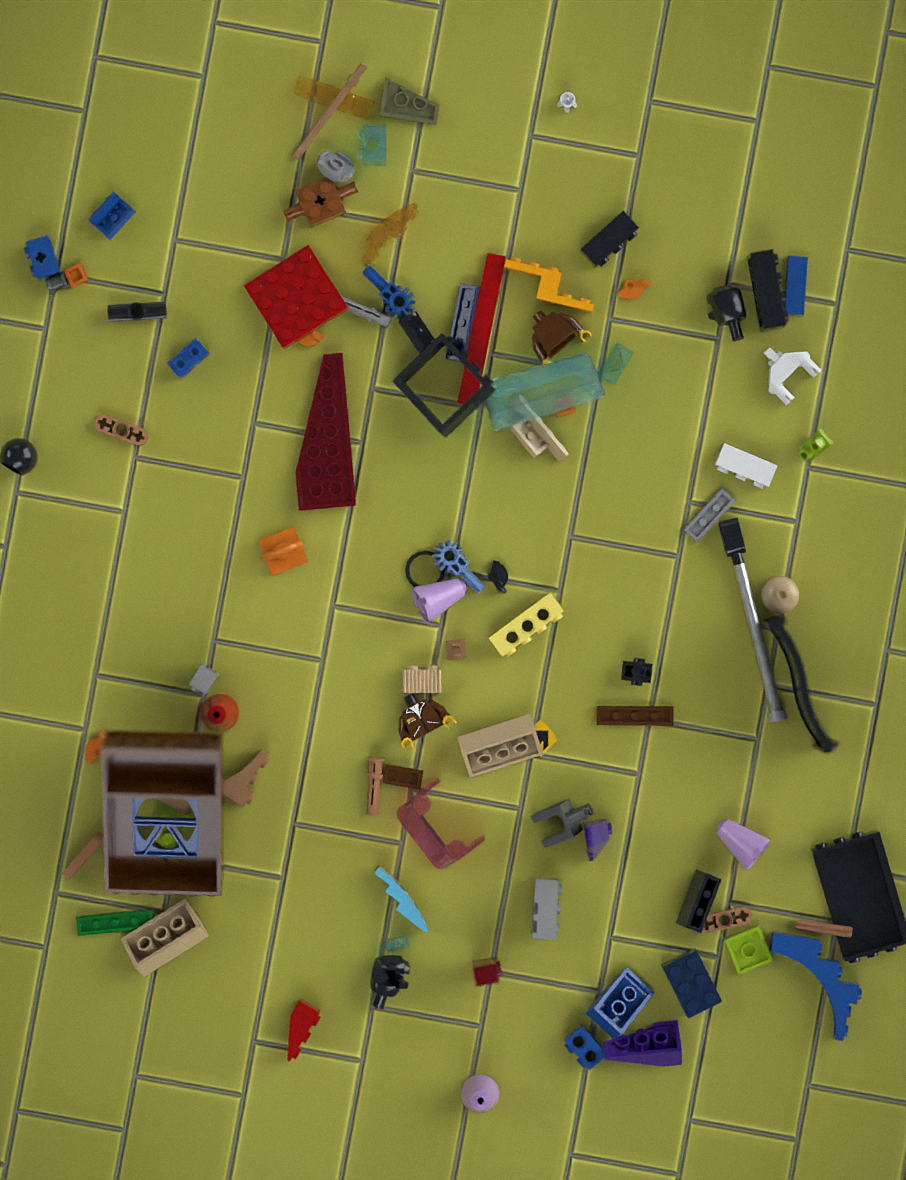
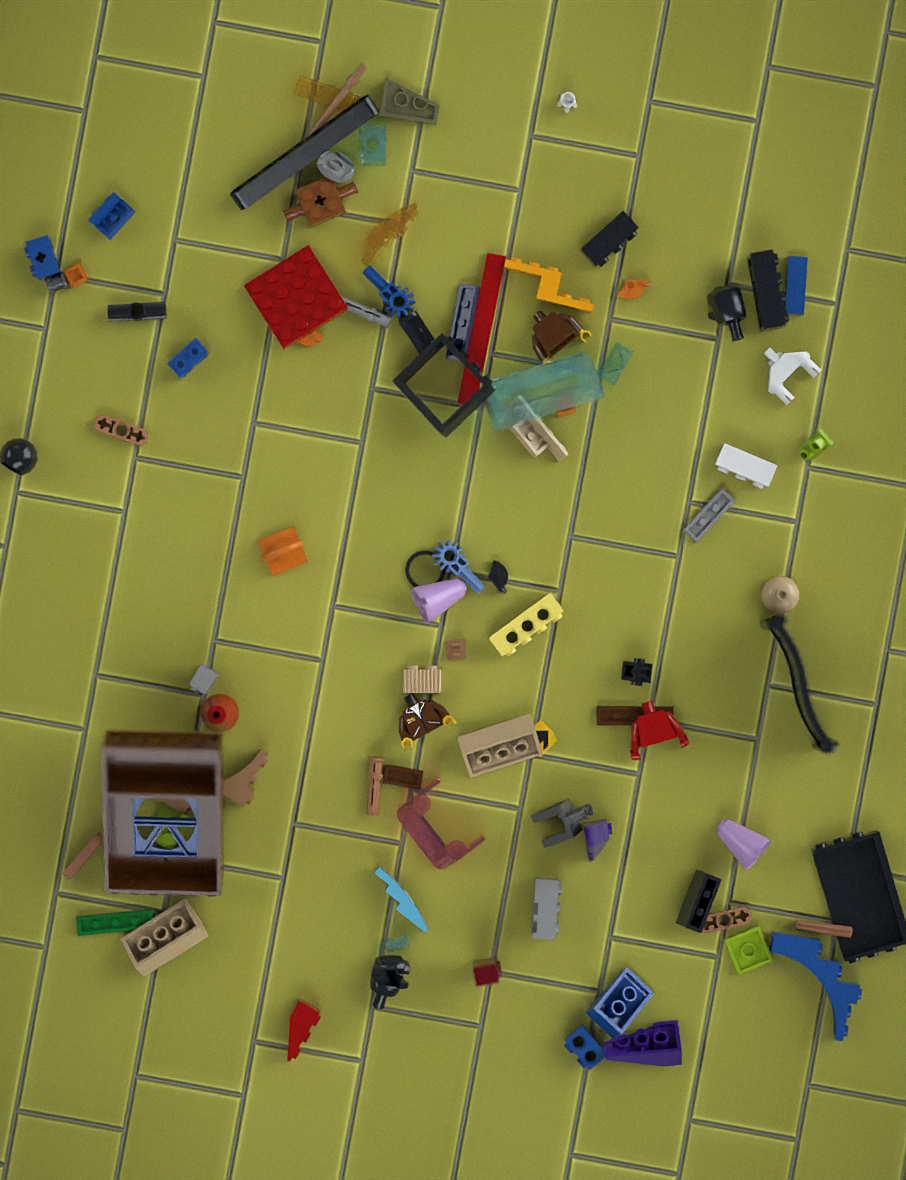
(94, 748): orange piece -> none
(304, 152): none -> black beam
(325, 458): dark red wing -> none
(476, 1087): lavender cone -> none
(654, 728): none -> red torso
(691, 983): dark blue brick -> none
(734, 548): flat silver piece -> none

